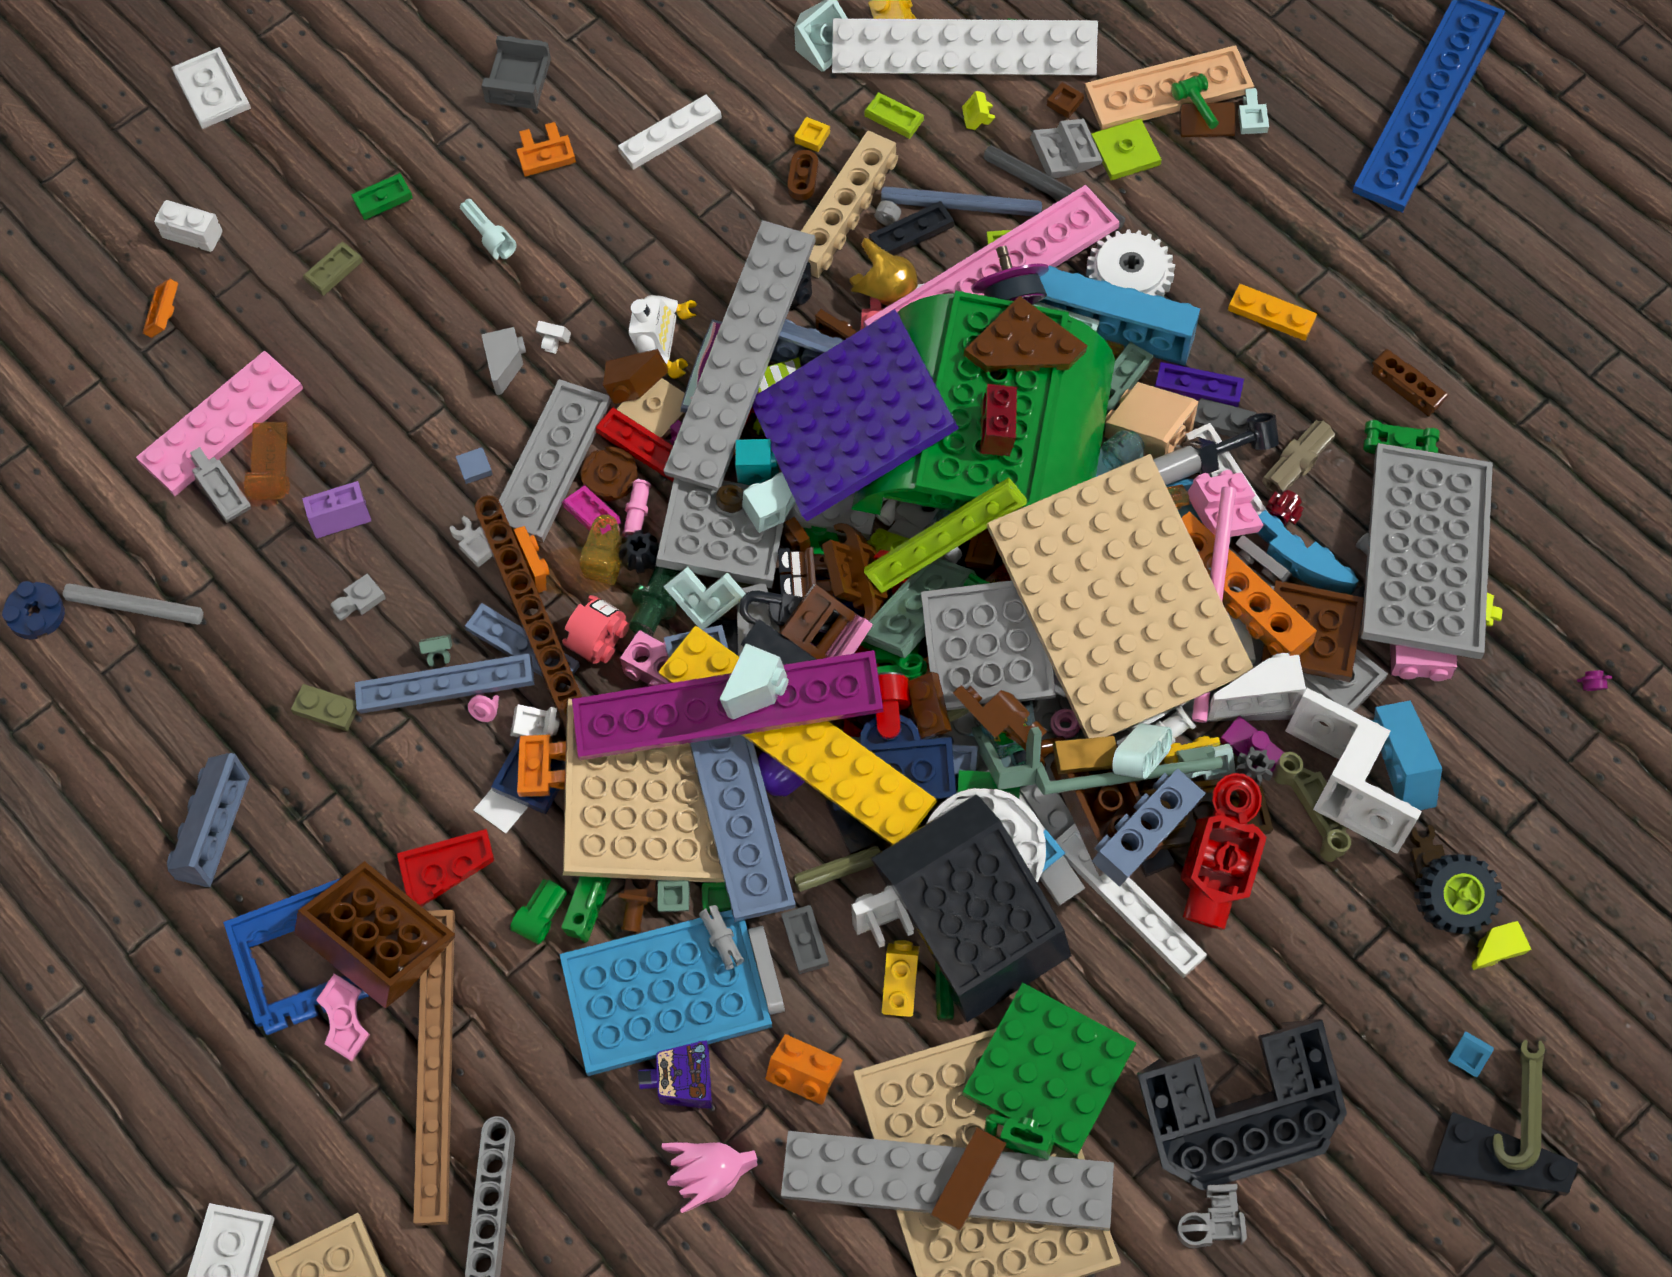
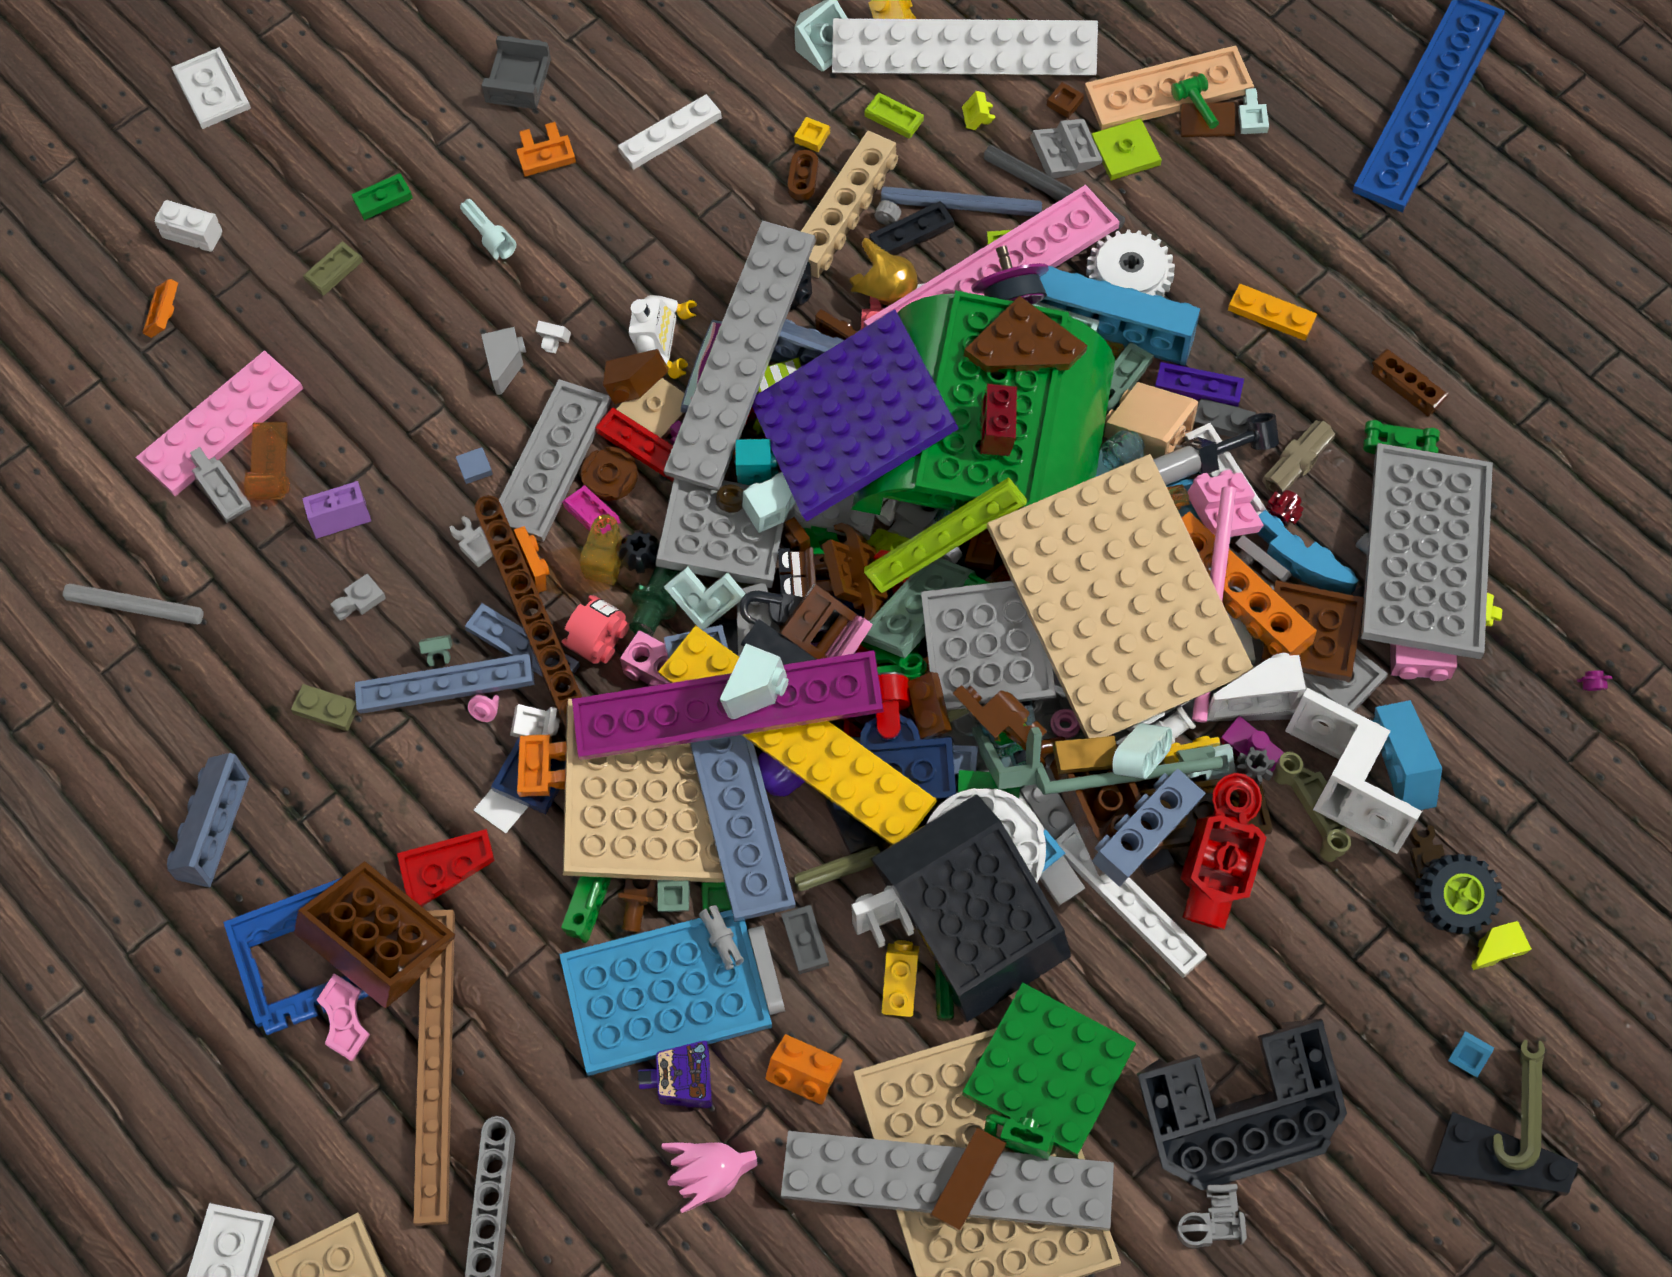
(27, 596): dark blue plate -> none
(535, 919): green piece -> none
(636, 508): bright pink pin -> none

